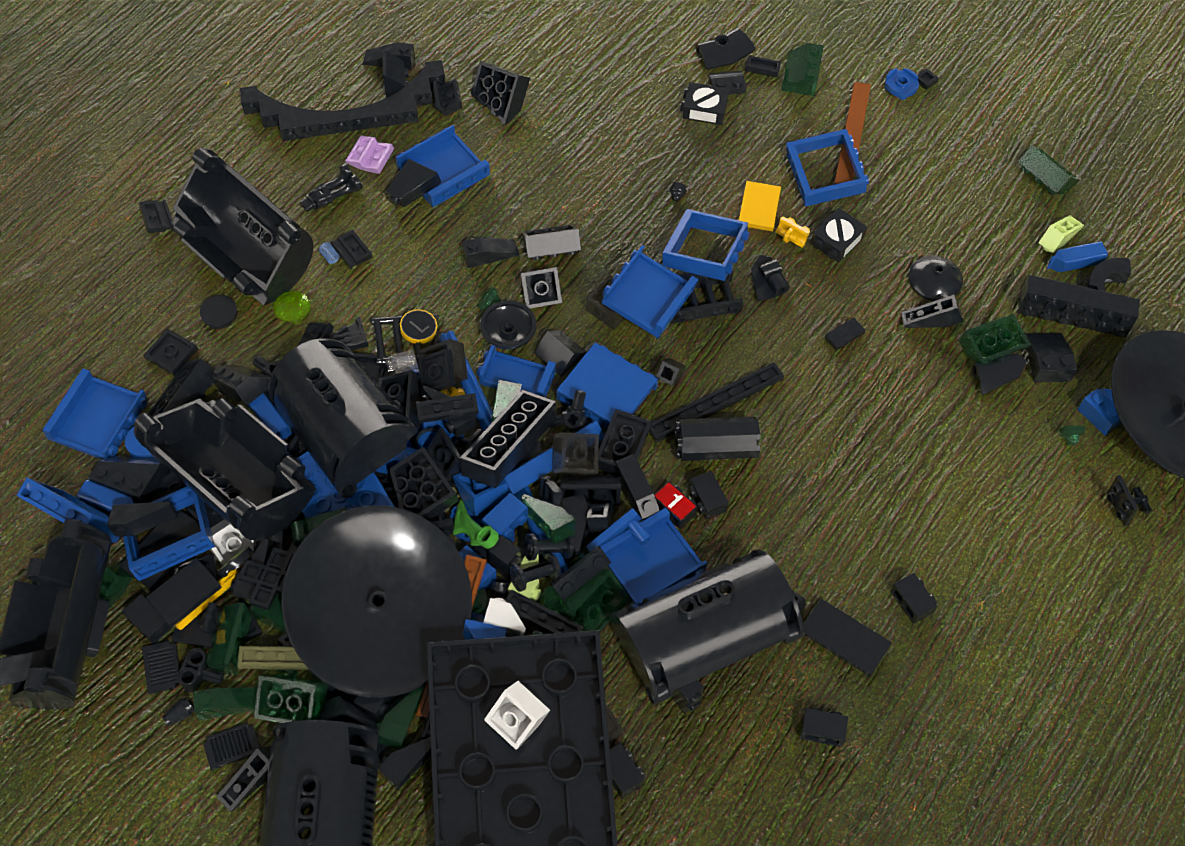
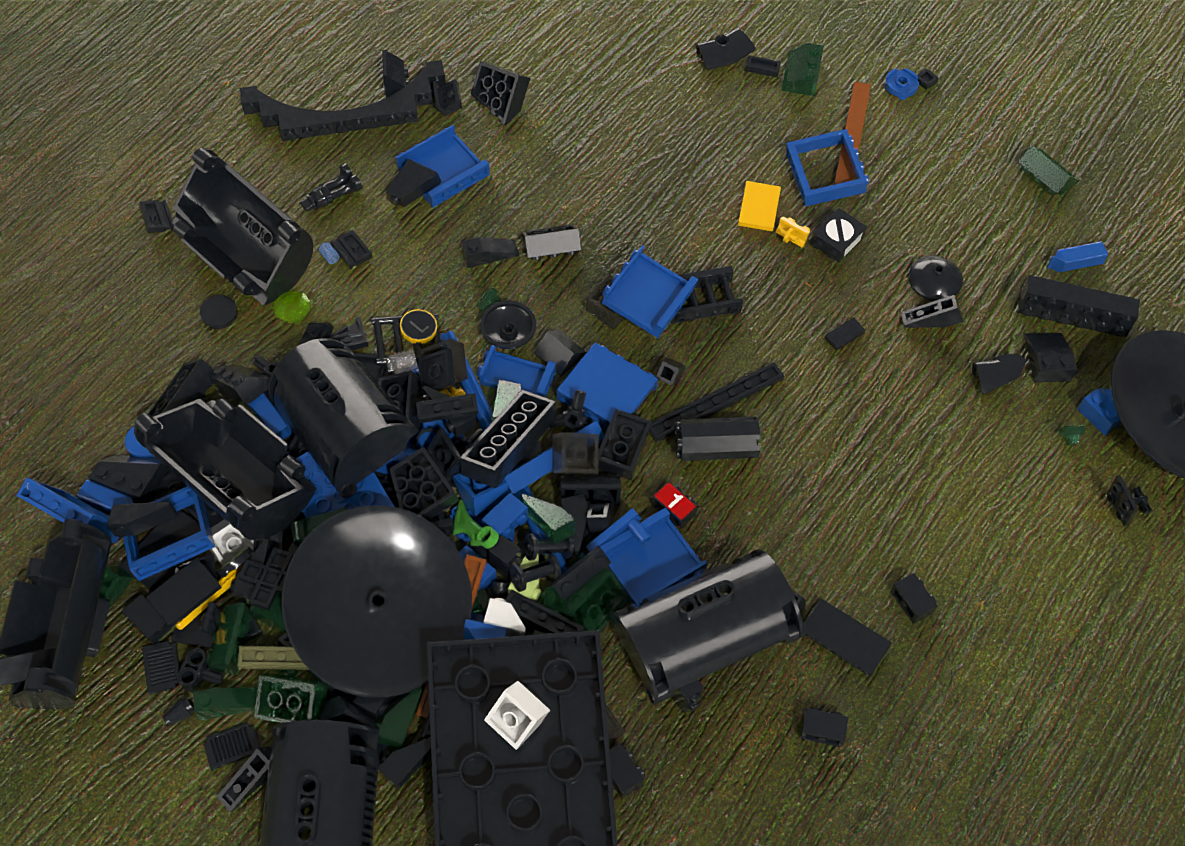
(94, 416): blue panel -> none
(170, 352): black tile -> none
(369, 154): lavender slope -> none
(401, 50): black slope -> none
(541, 287): black slope -> none
(550, 492): black plate -> none
(637, 487): black slope -> none
(677, 190): black plate -> none
(704, 103): black brick -> none
(708, 223): blue window -> none
(708, 495): black brick -> none
(731, 80): black plate -> none
(768, 278): black panel -> none
(994, 339): clear green slope -> none
(1060, 233): yellowish green slope -> none
(1109, 271): black arch -> none

